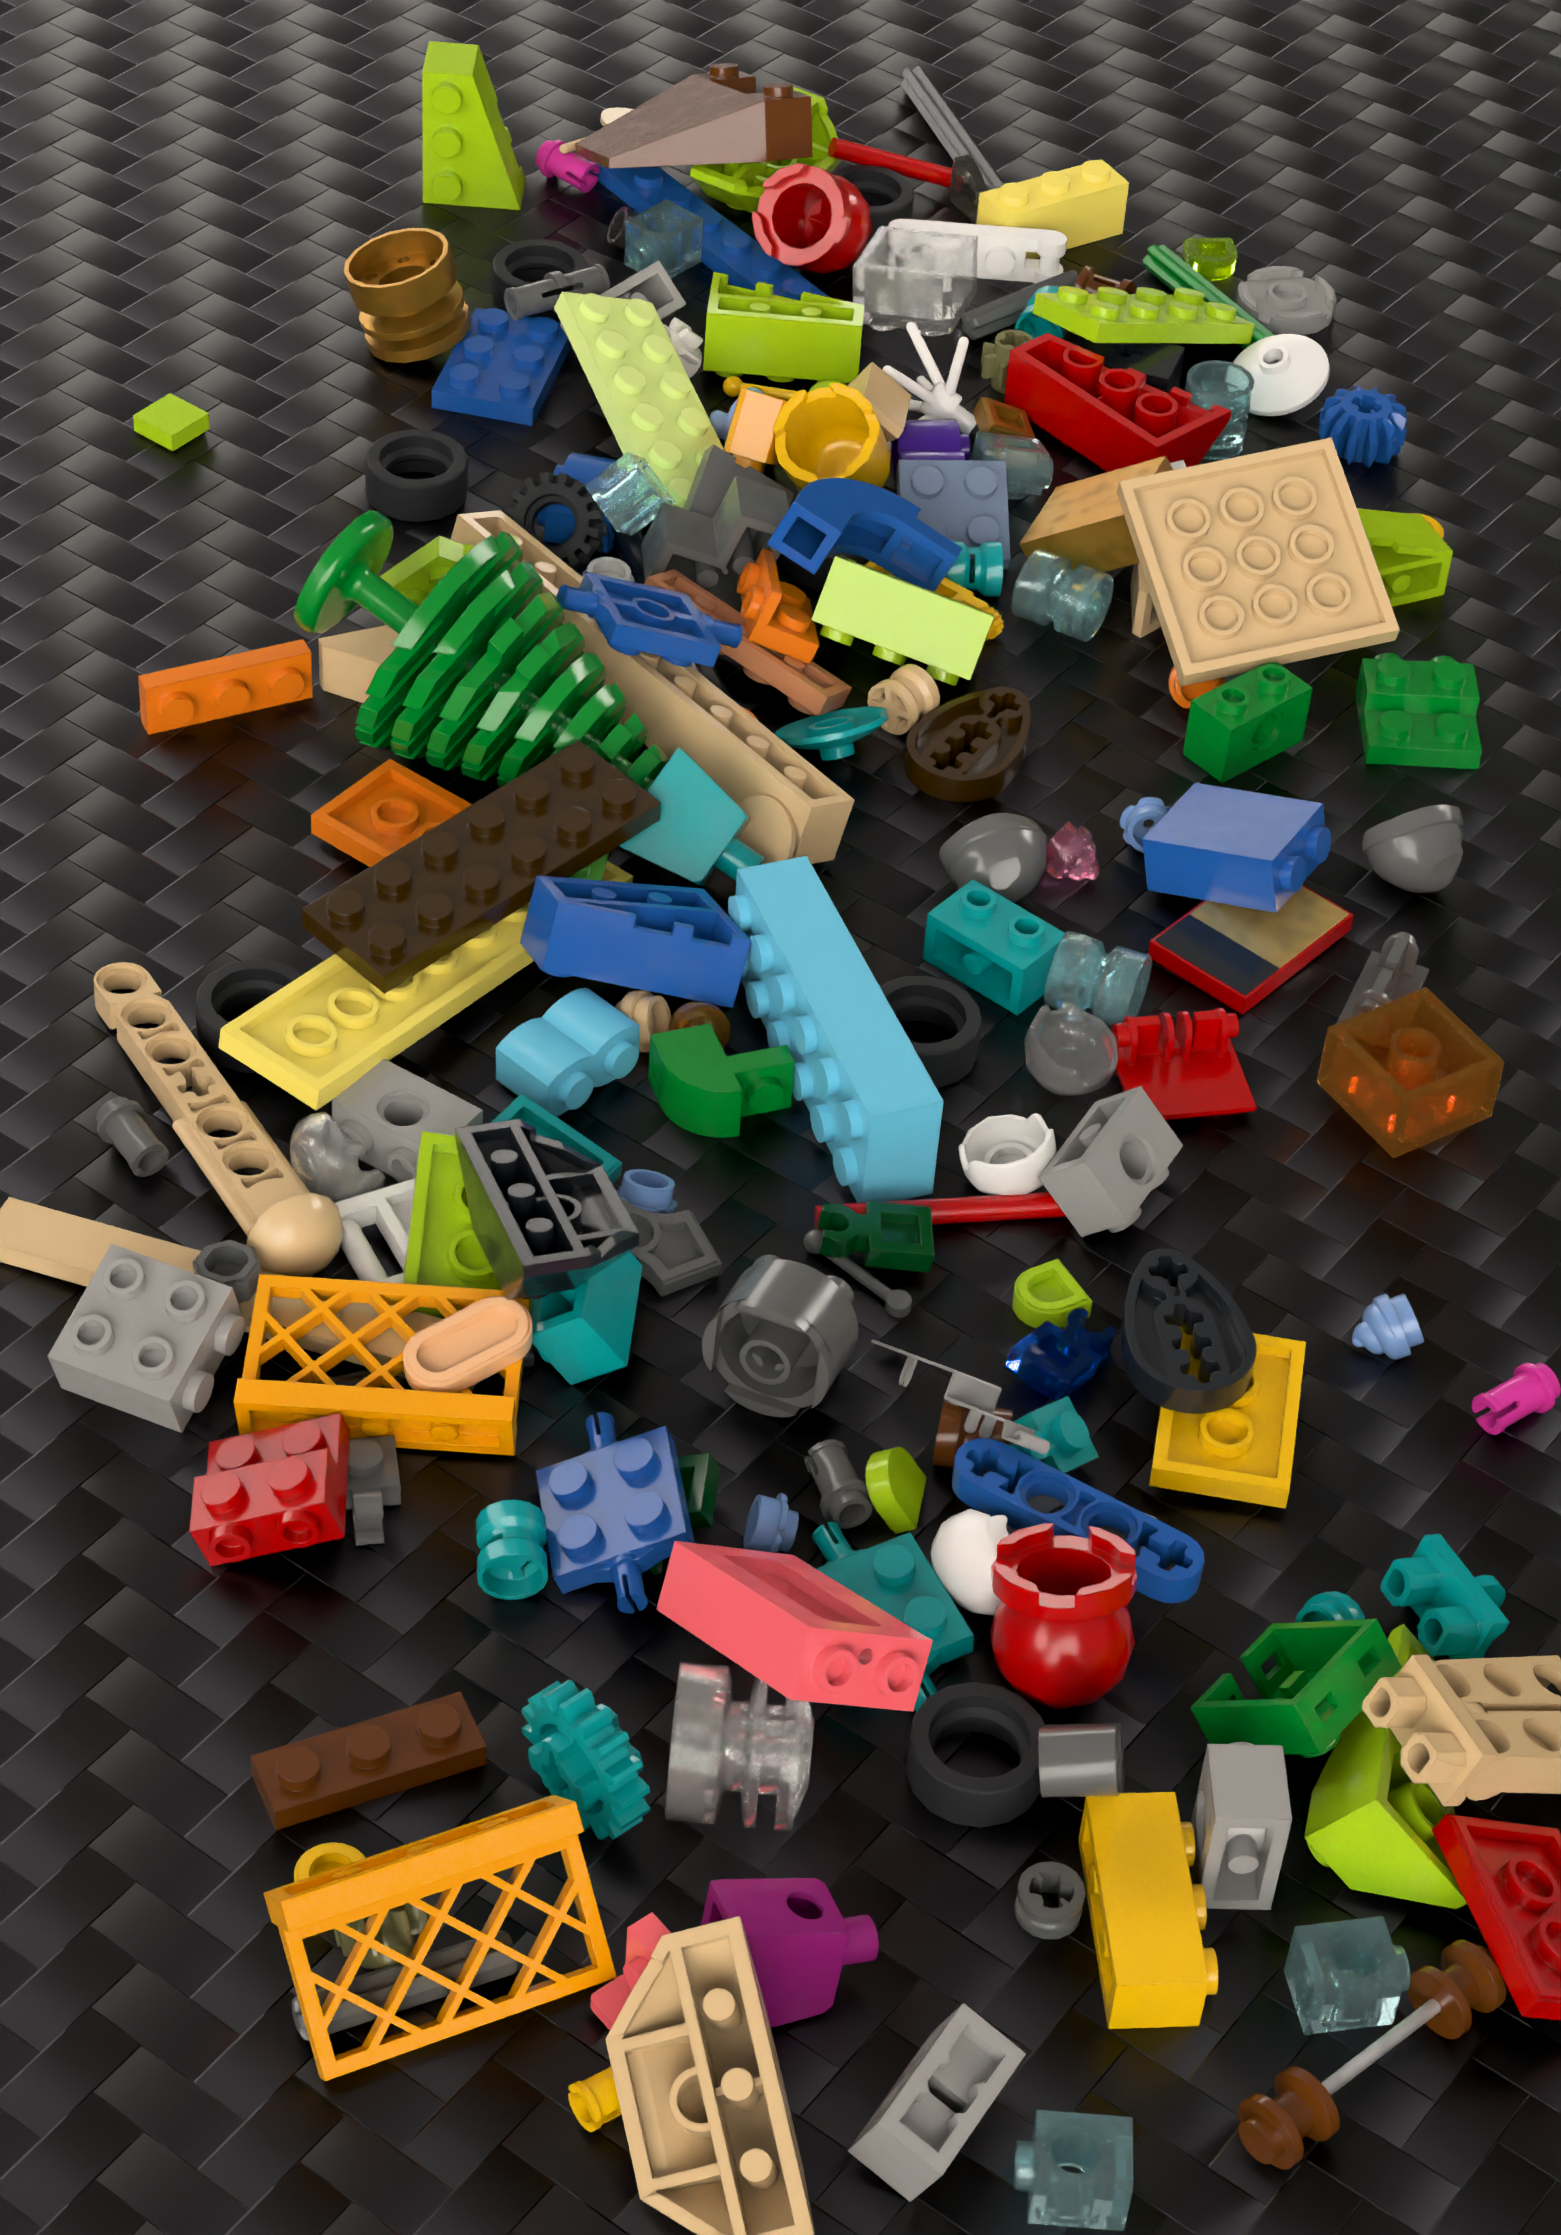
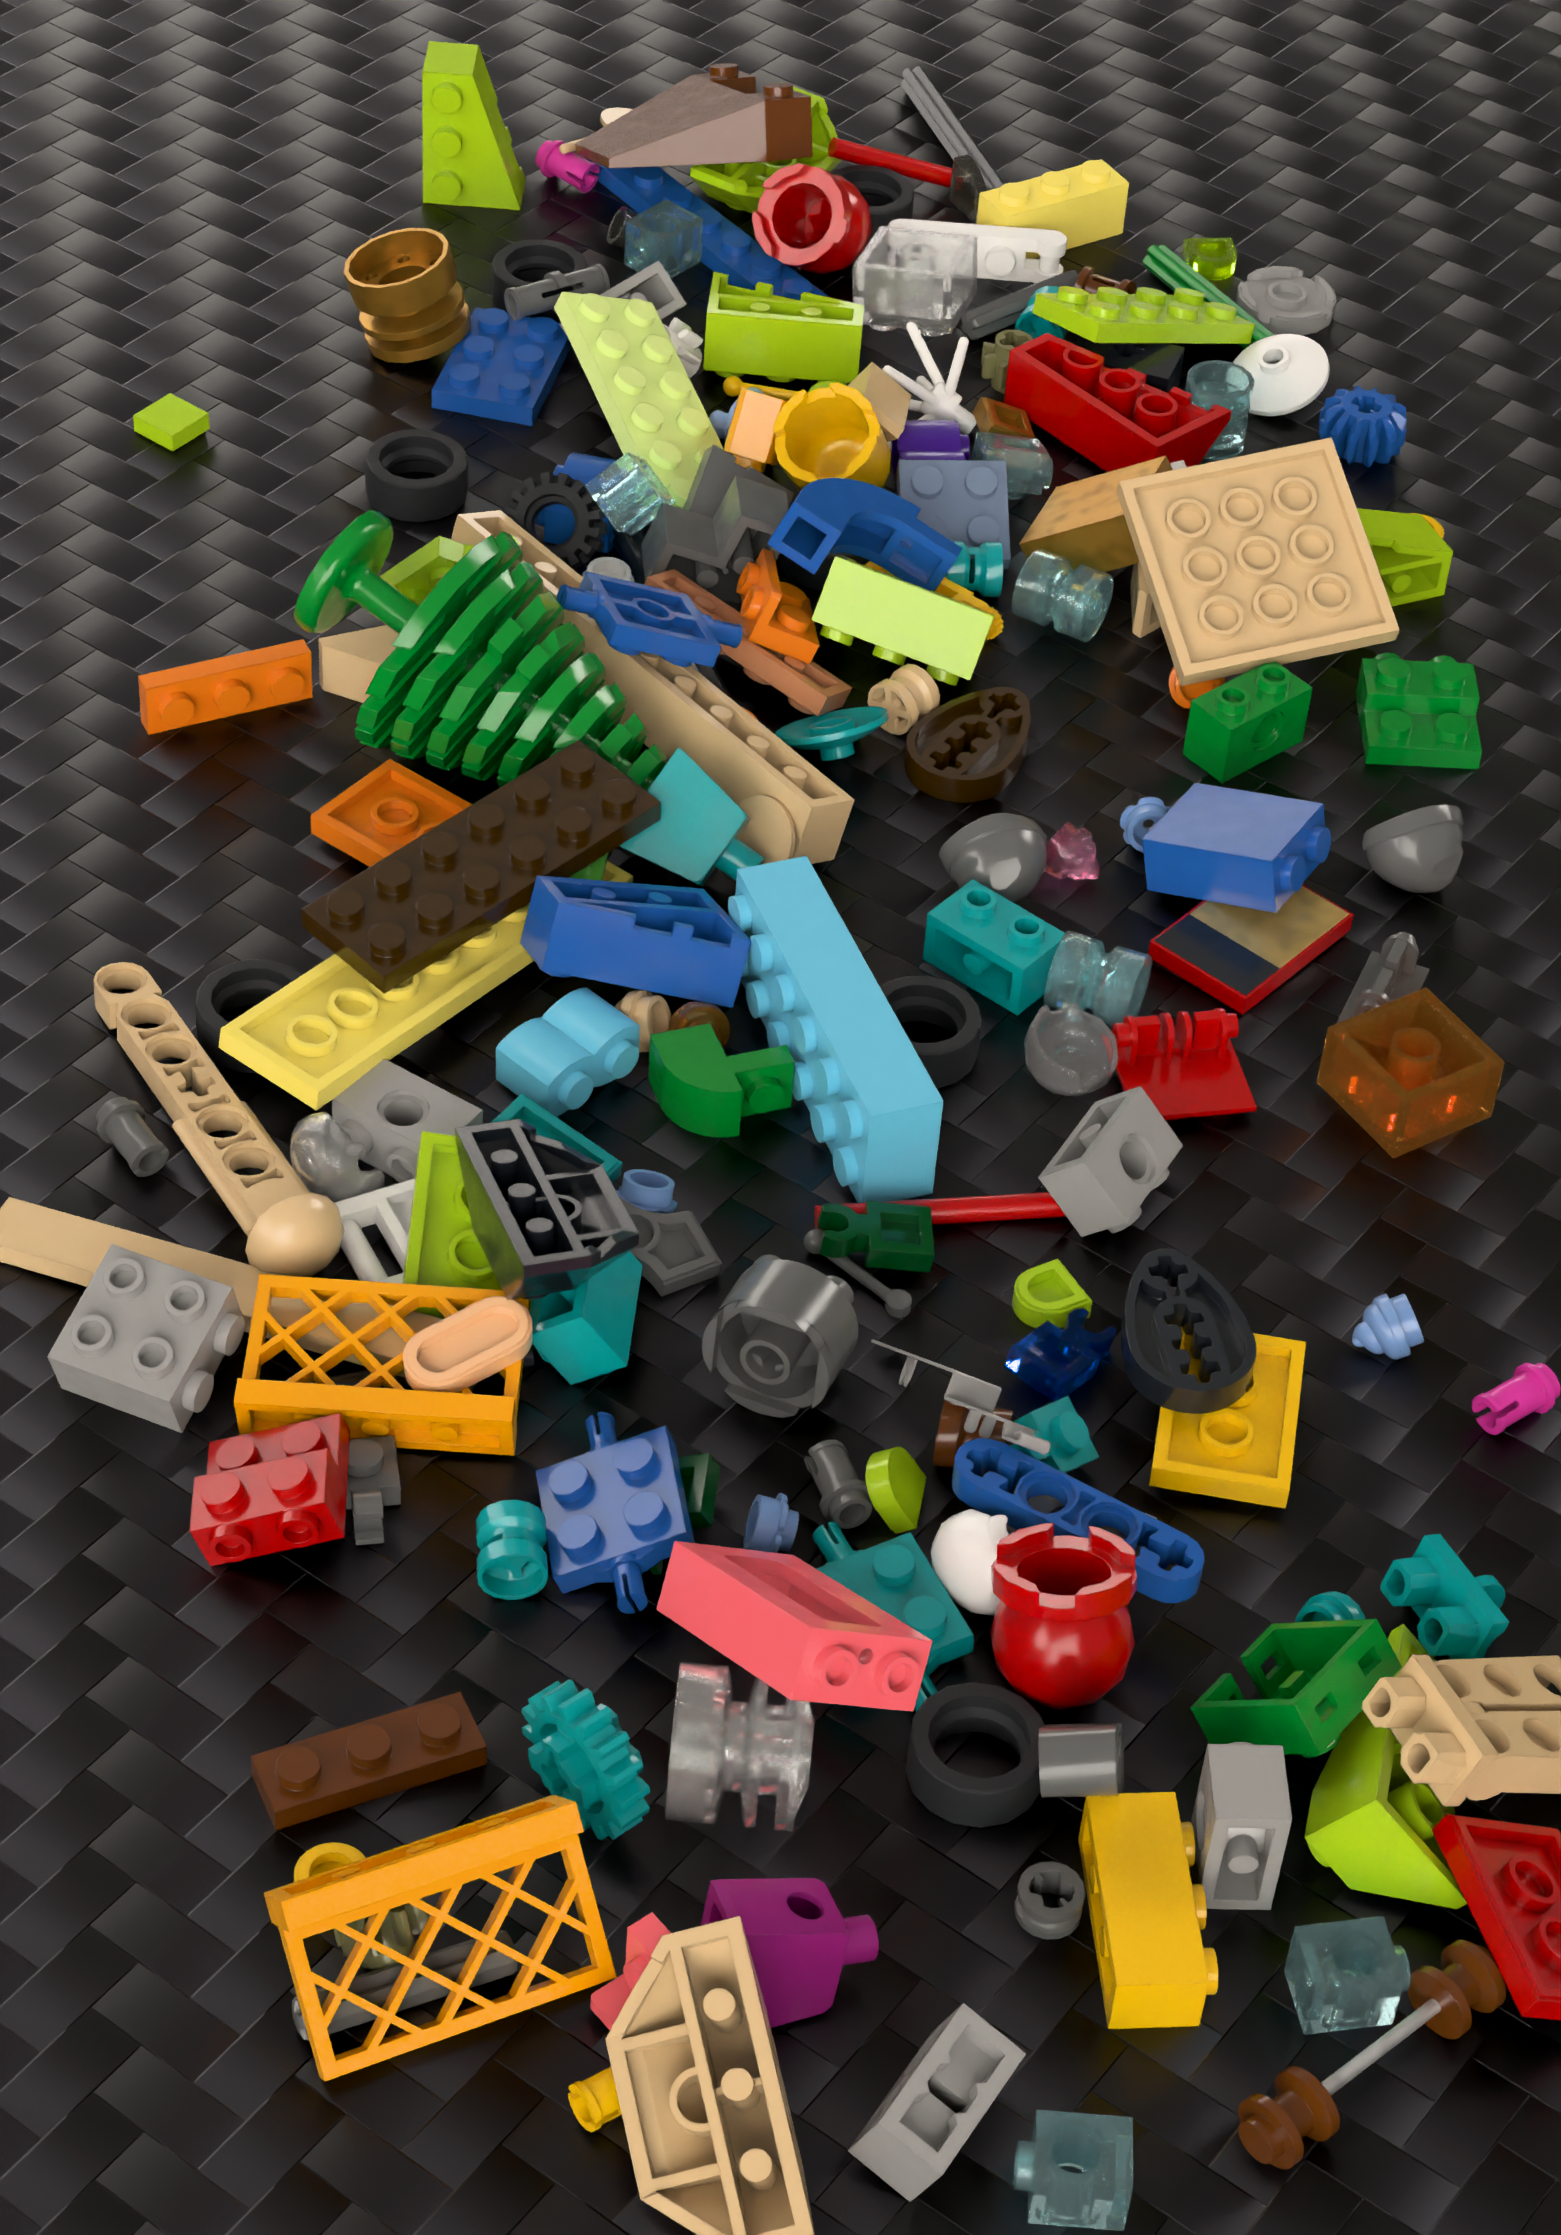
(230, 1265): dark grey tile -> none
(1007, 1154): white hair -> none

